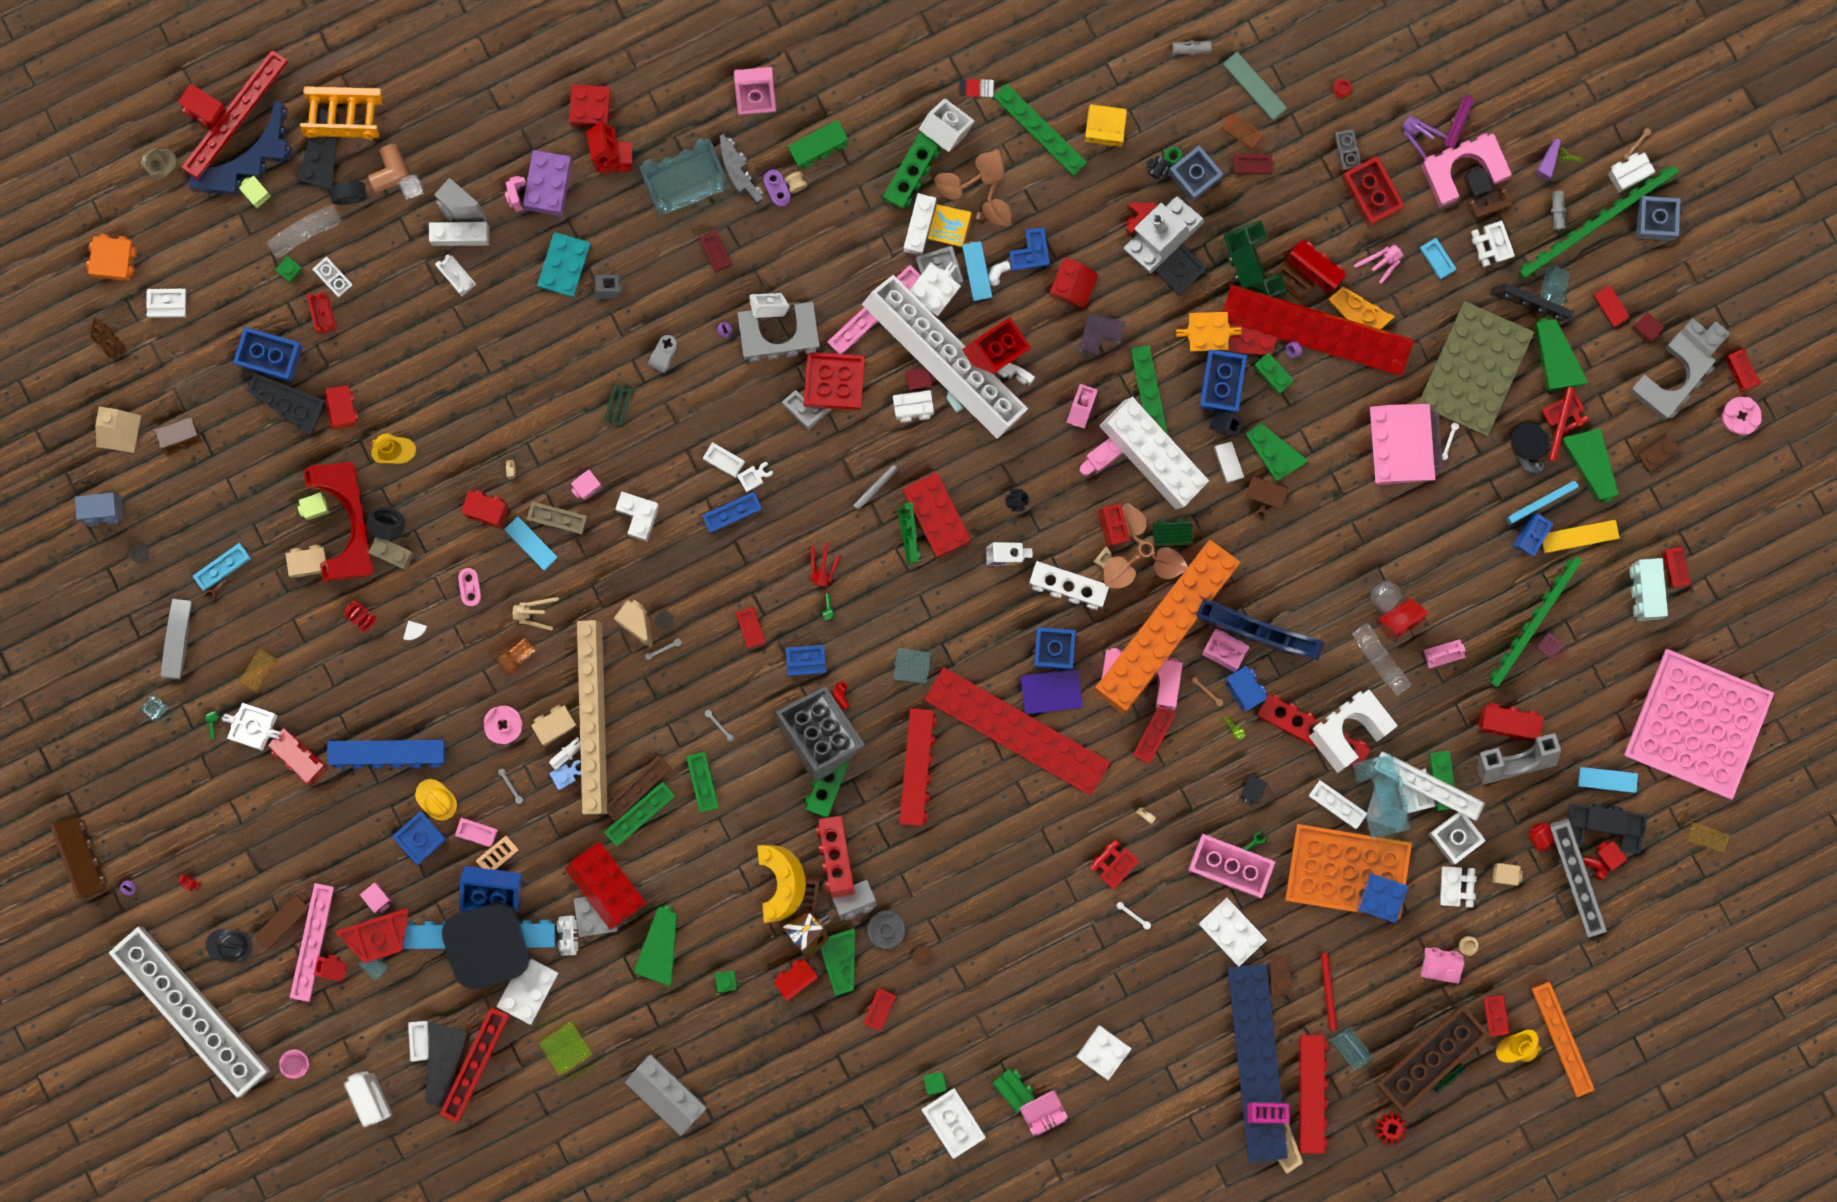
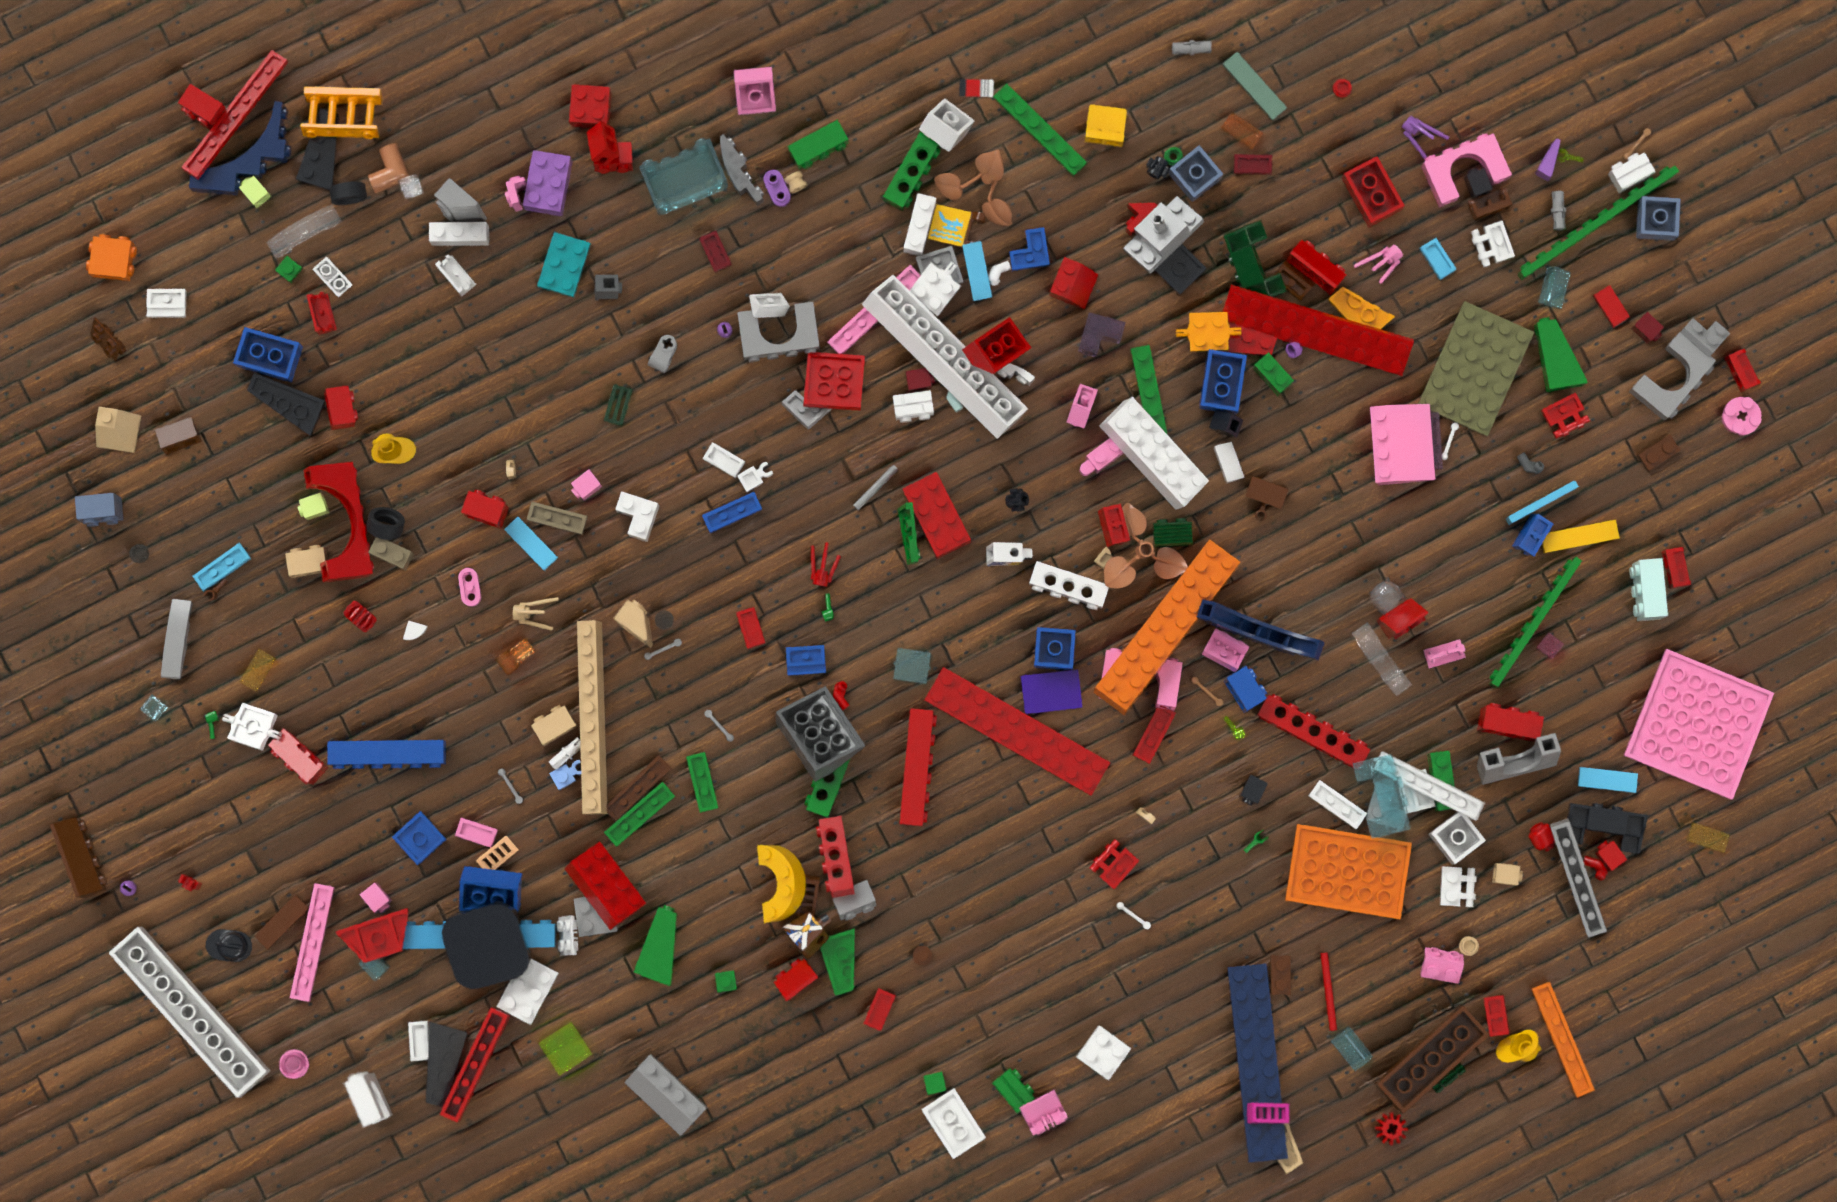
(159, 163): dark tan hair -> none
(330, 968): red brick -> none
(436, 799): yellow piece -> none
(514, 724): bright pink plate -> none
(886, 929): dark grey tile -> none
(1231, 866): bright pink slope -> none
(1232, 932): white plate -> none
(1274, 452): green wing -> none
(1312, 1093): red brick -> none
(1329, 736): white arch -> none
(1347, 149): flat silver slope -> none
(1382, 898): blue brick -> none
(1458, 121): magenta axle -> none
(1529, 441): black tile -> none
(1531, 301): black wing -> none
(1561, 424): red bar -> none
(1592, 462): green slope -> none

